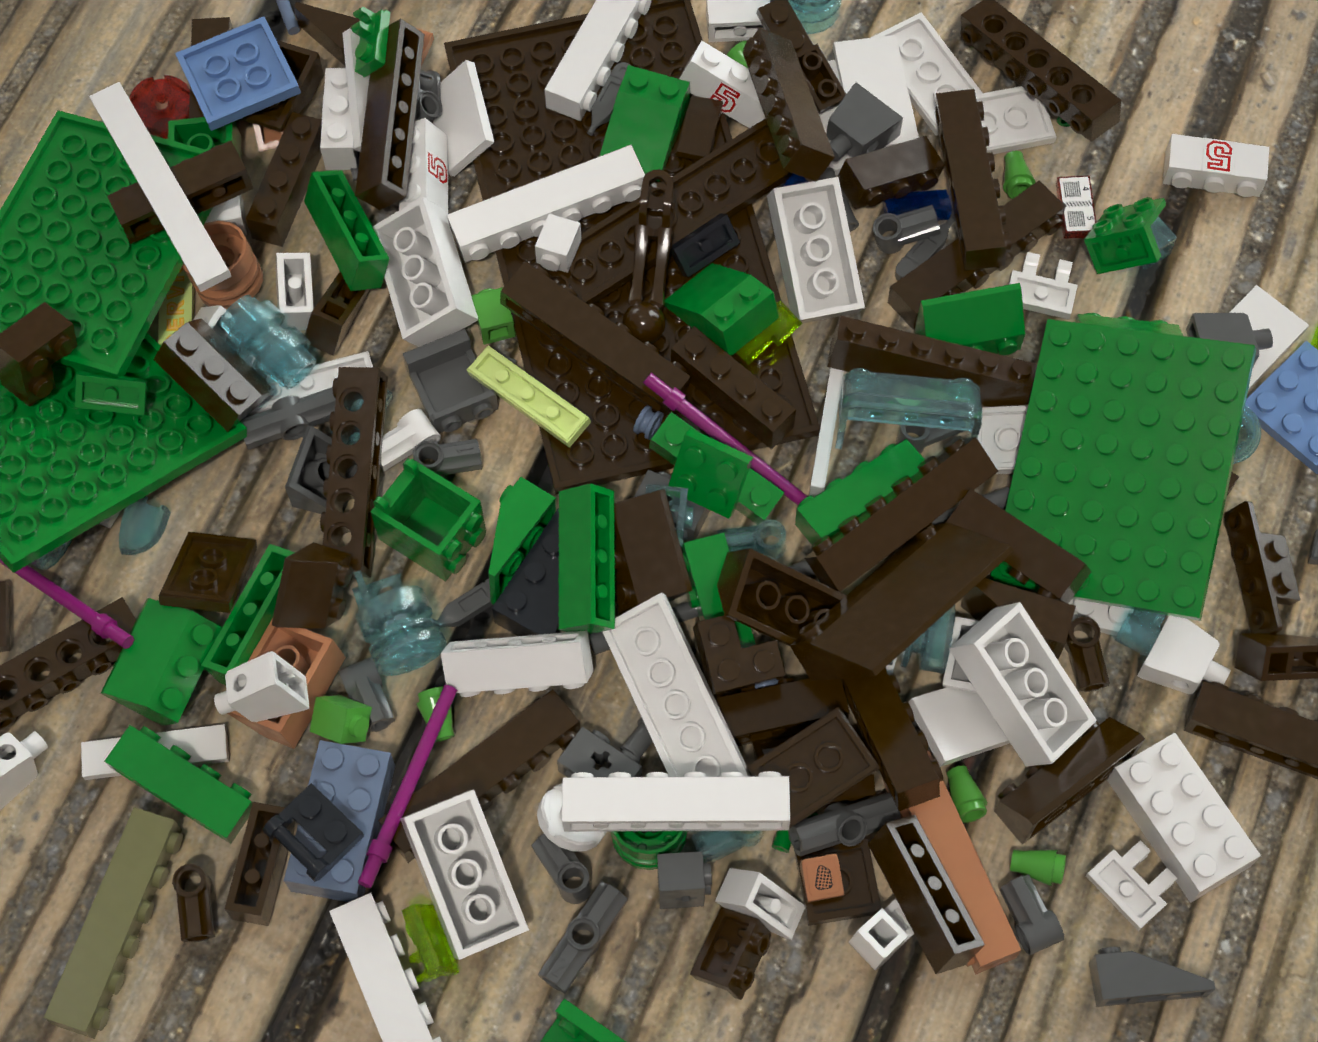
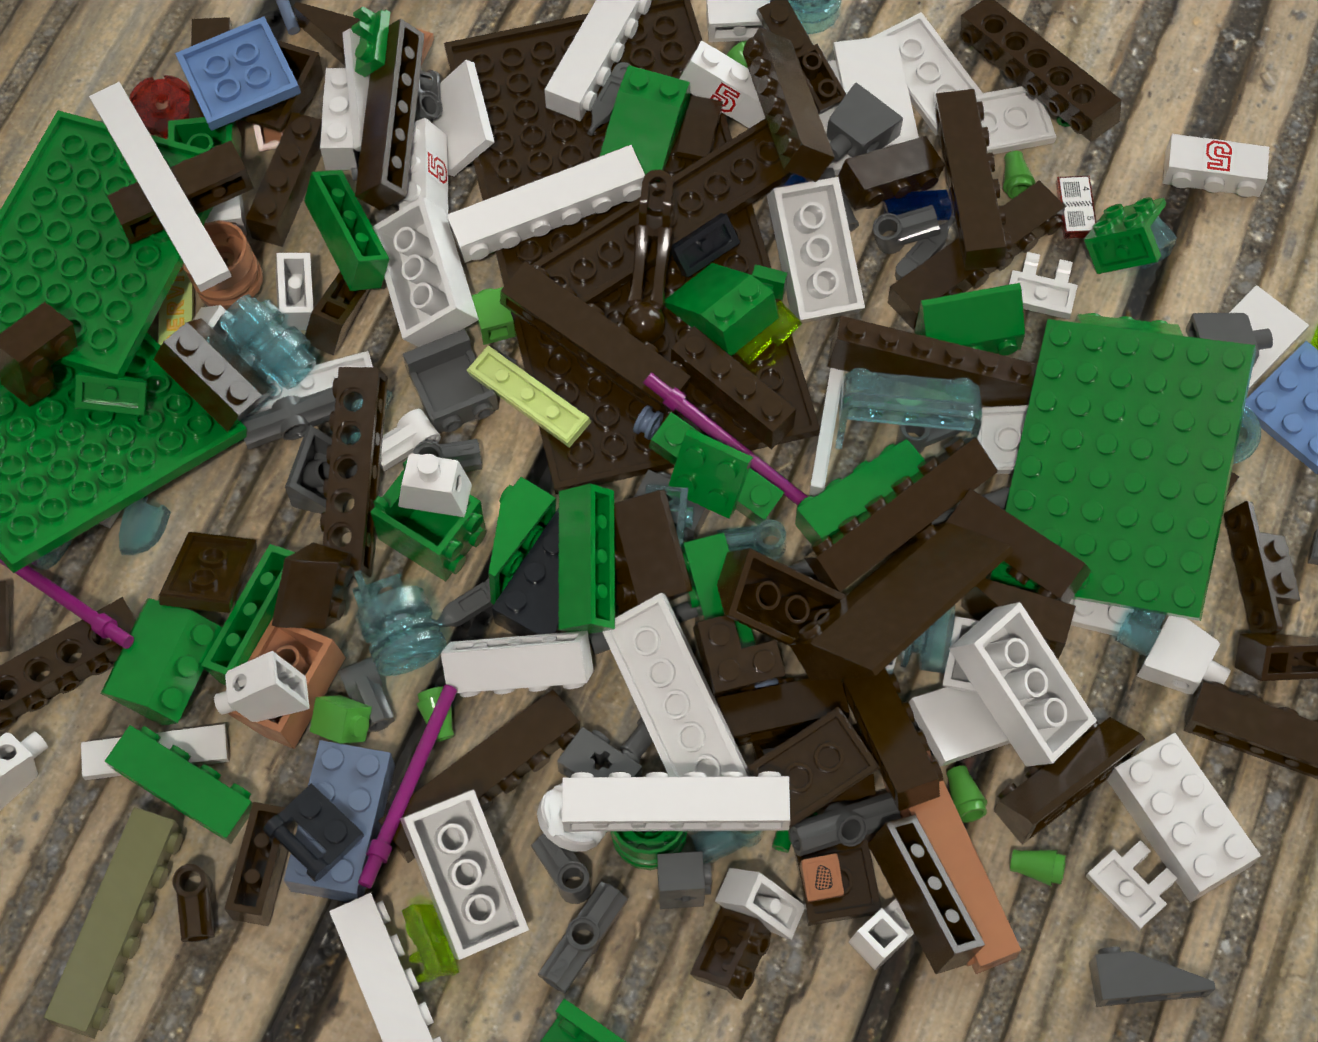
(432, 485): none -> white torso
(558, 243): white brick -> none
(772, 278): none -> green tile
(1035, 924): dark grey piece -> none
(1087, 658): dark brown piece -> none

